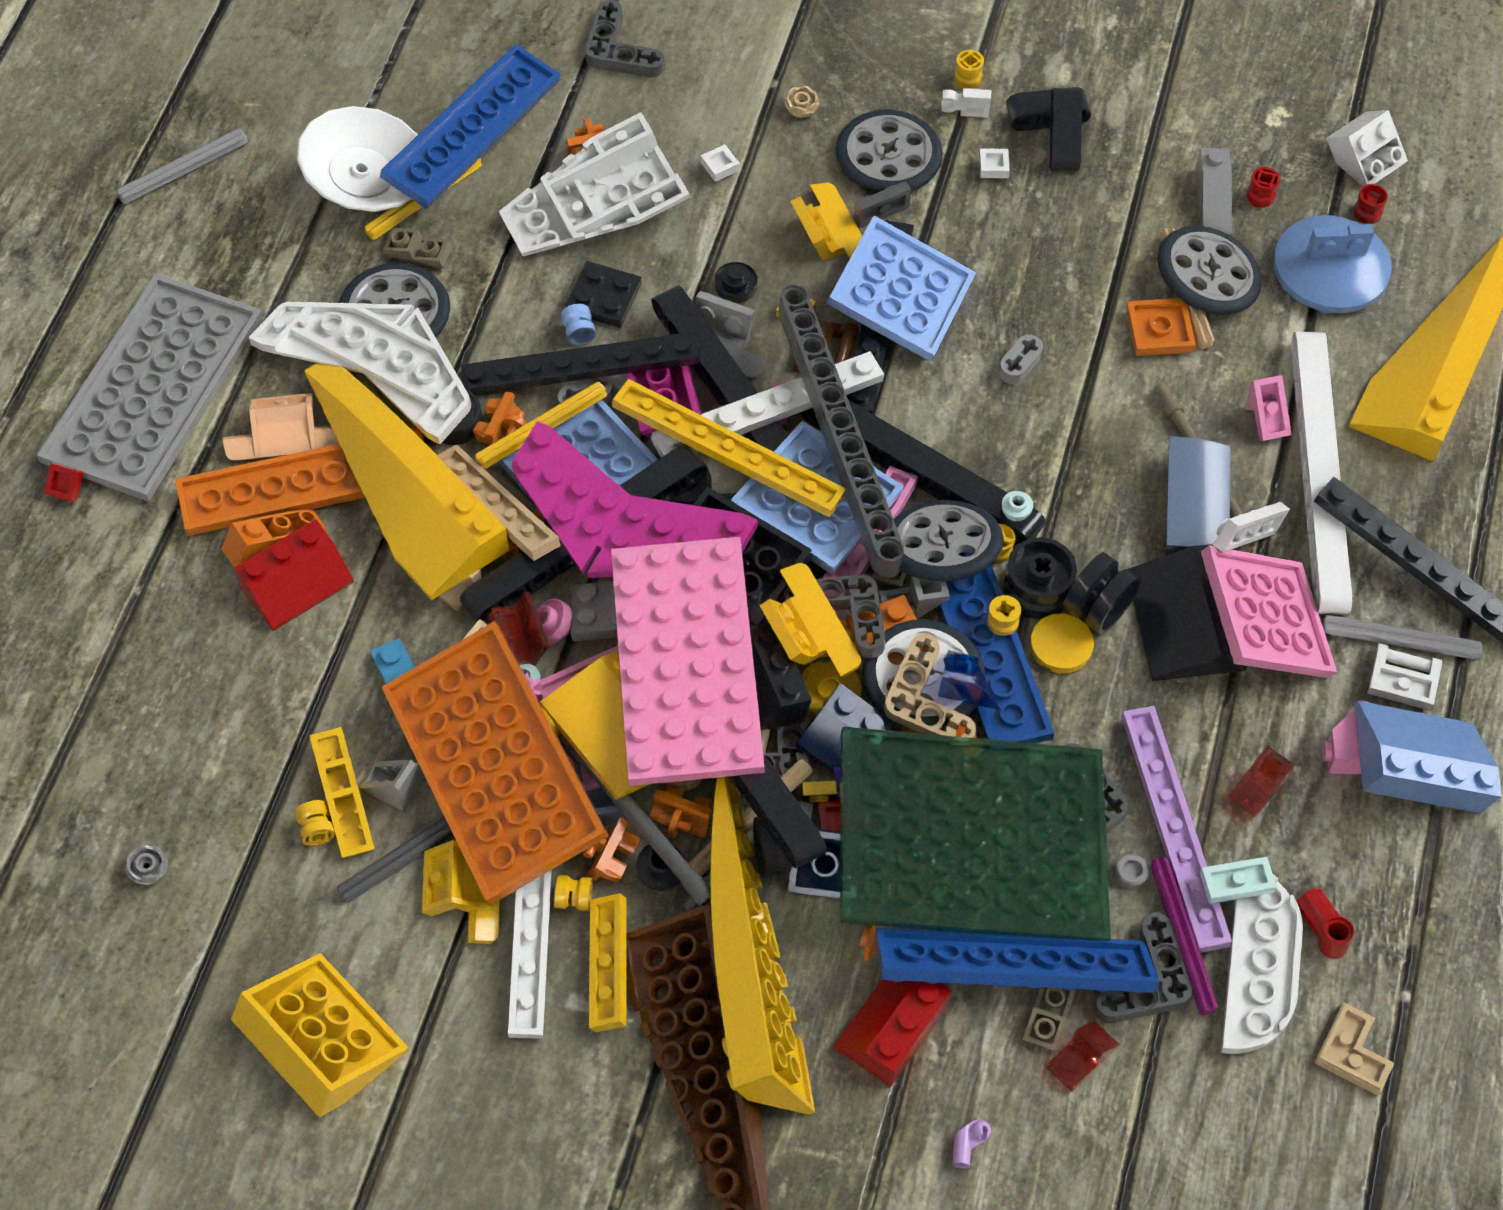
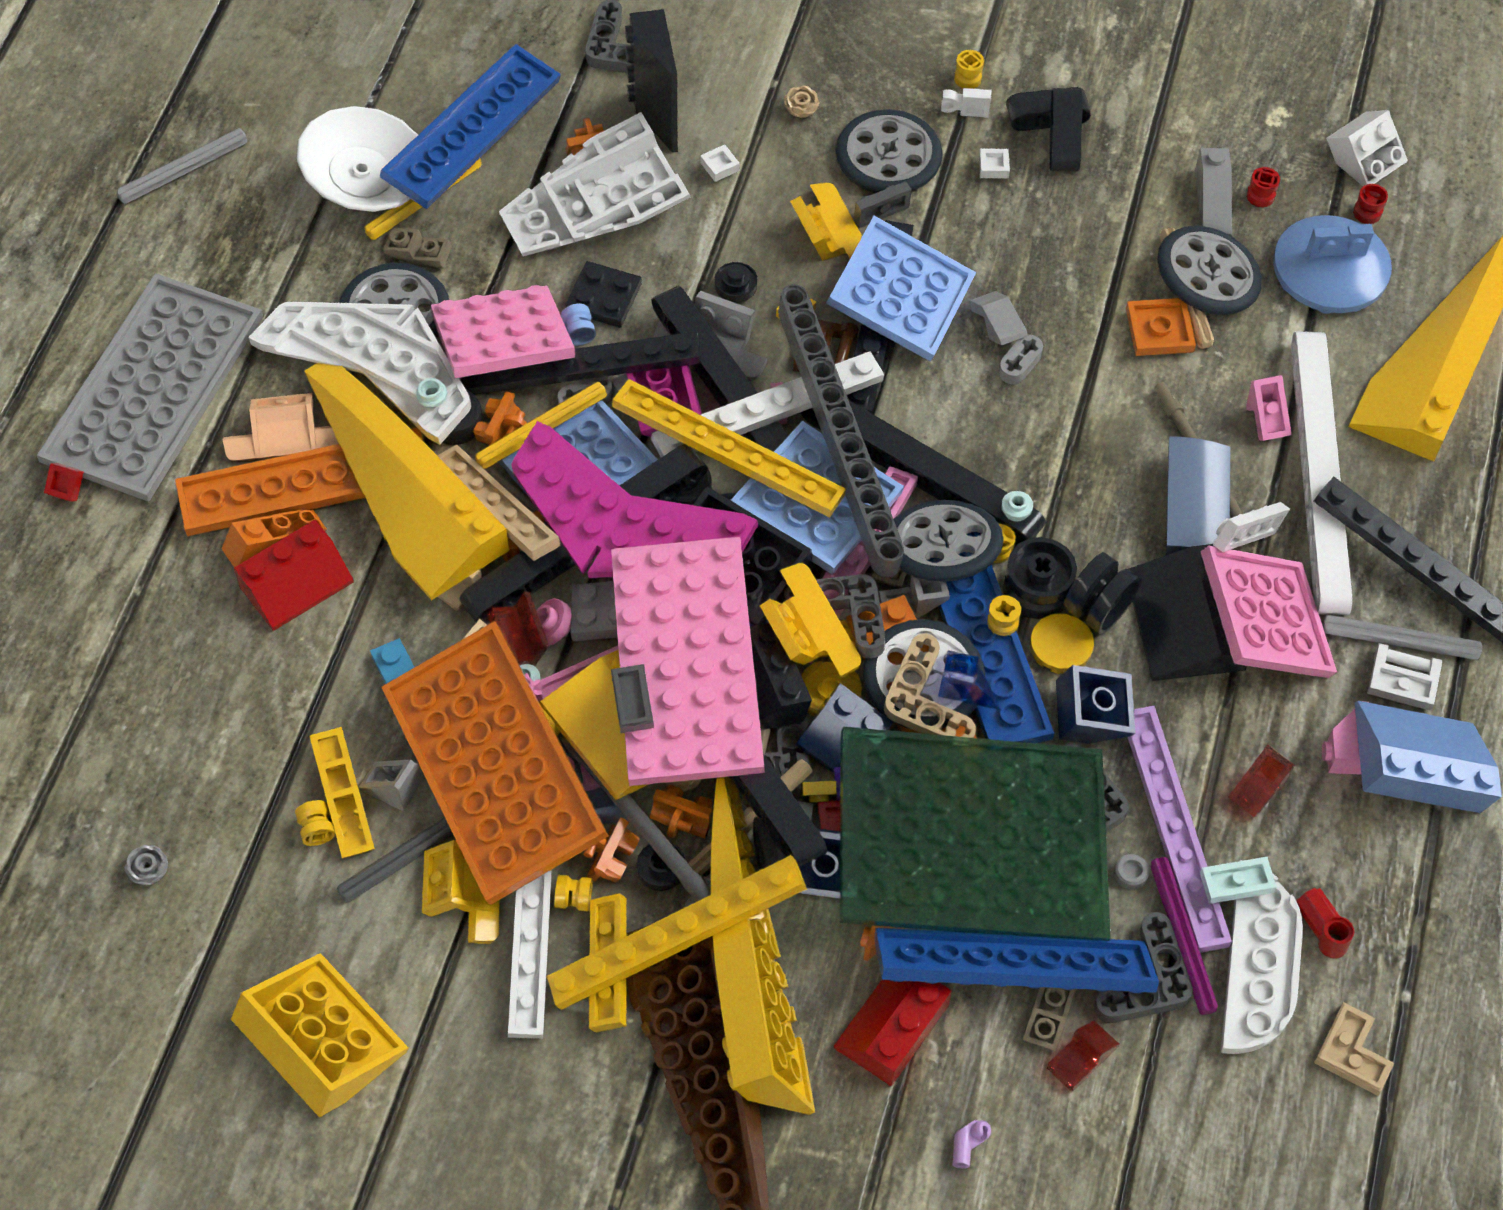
(428, 387): none -> light aqua plate
(502, 331): none -> bright pink plate
(632, 698): none -> dark grey tile
(653, 74): none -> black slope
(676, 932): none -> yellow plate
(1000, 317): none -> light grey slope
(1094, 705): none -> dark blue slope

